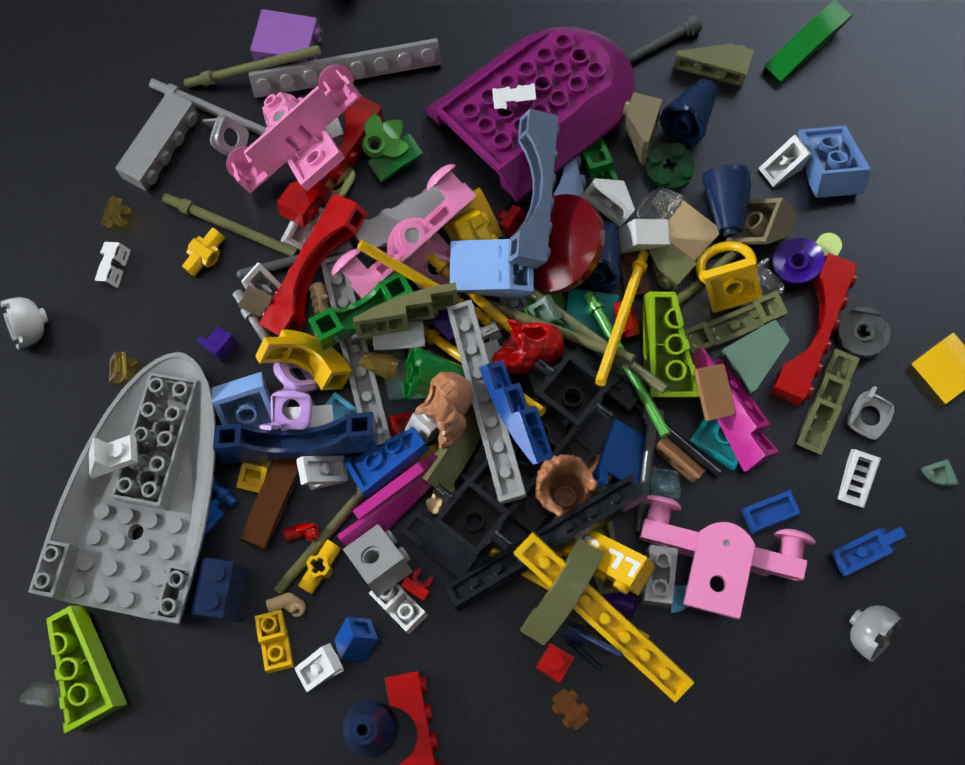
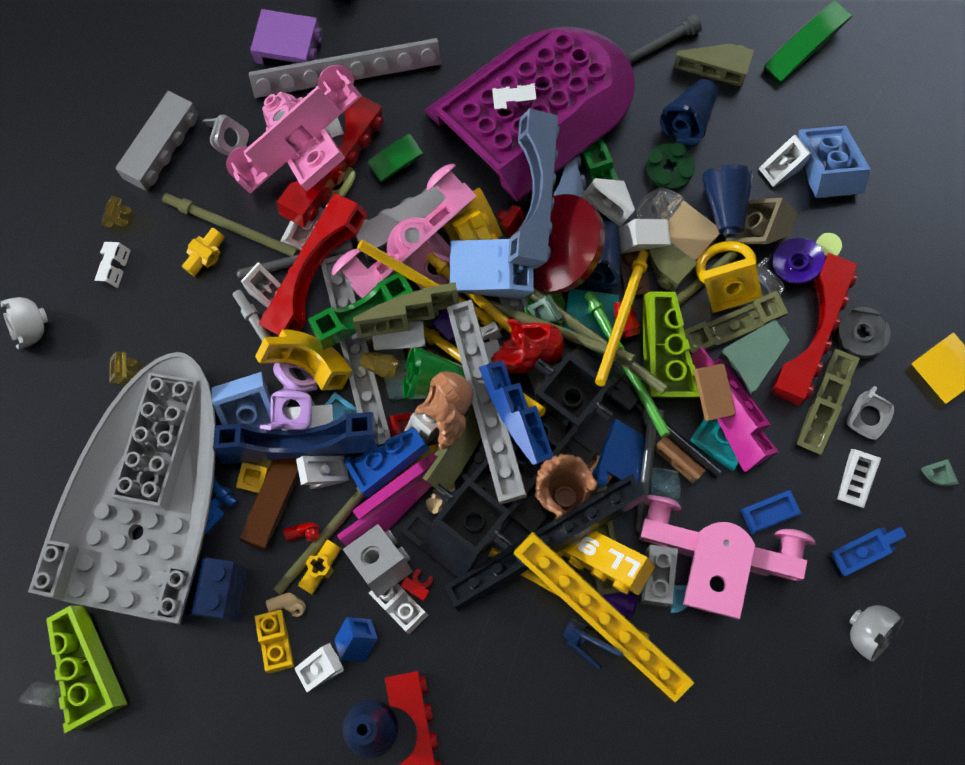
(111, 456): white slope -> none
(206, 106): light grey bar -> none
(208, 77): olive bar -> none
(219, 344): dark purple panel -> none
(254, 301): dark tan tile -> none
(319, 297): tan piece -> none
(386, 135): bright green plate -> none
(554, 663): red brick -> none
(563, 592): olive slope -> none
(566, 704): clear orange piece -> none
(642, 122): dark tan slope -> none

